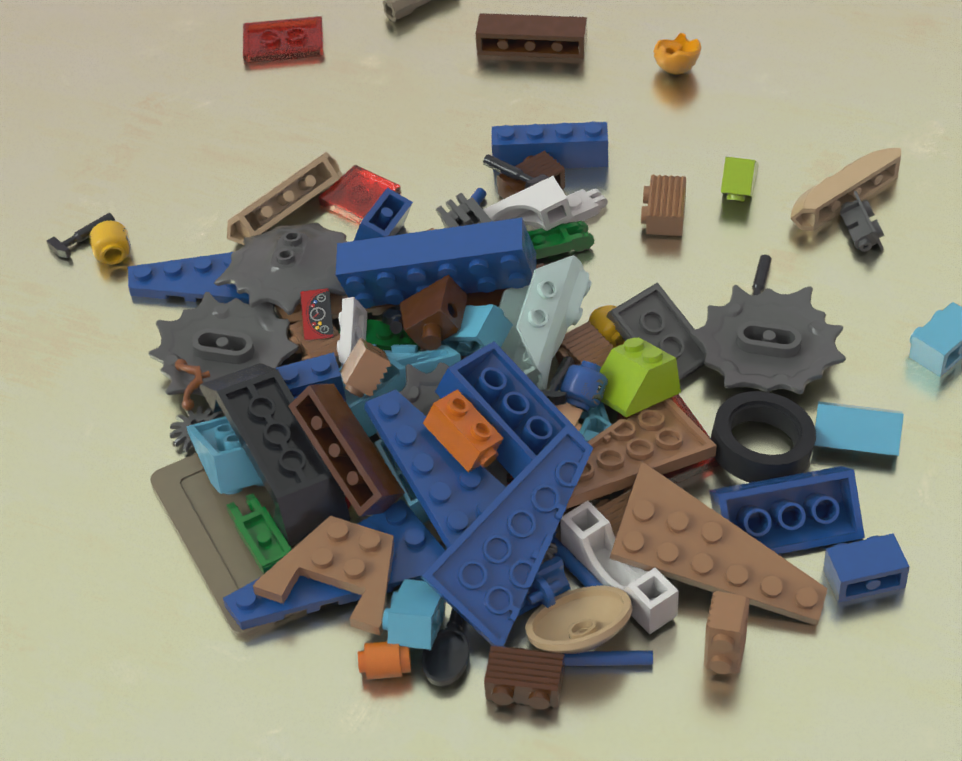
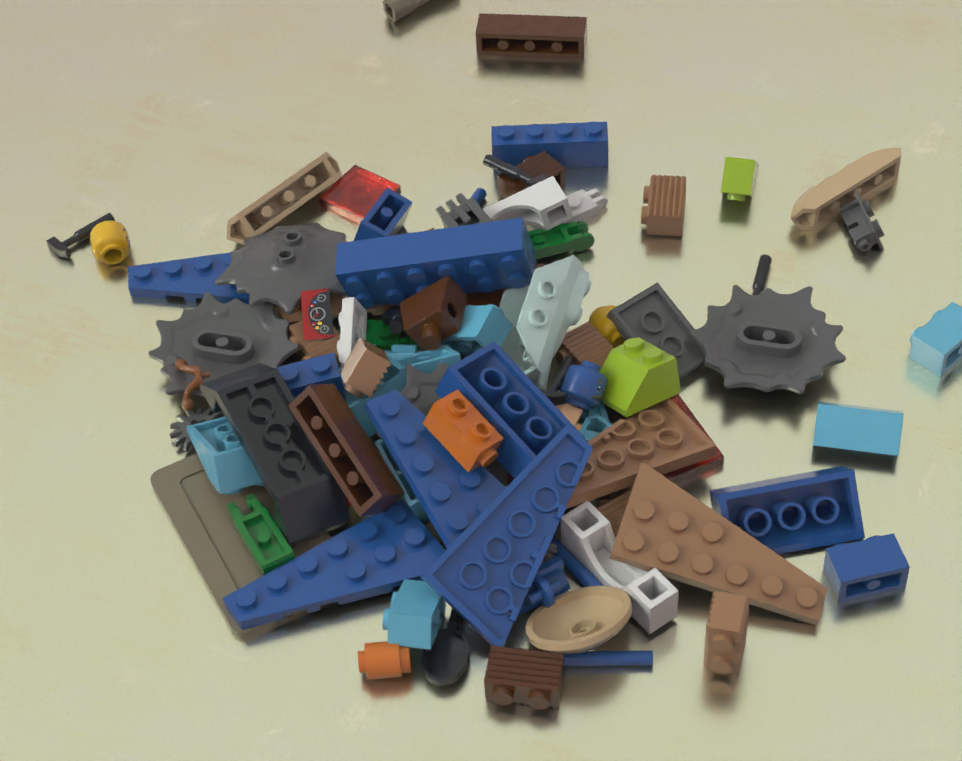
(283, 39): clear red tile -> none
(342, 557): medium nougat wing -> none
(677, 55): light orange hair -> none
(769, 409): black tyre -> none

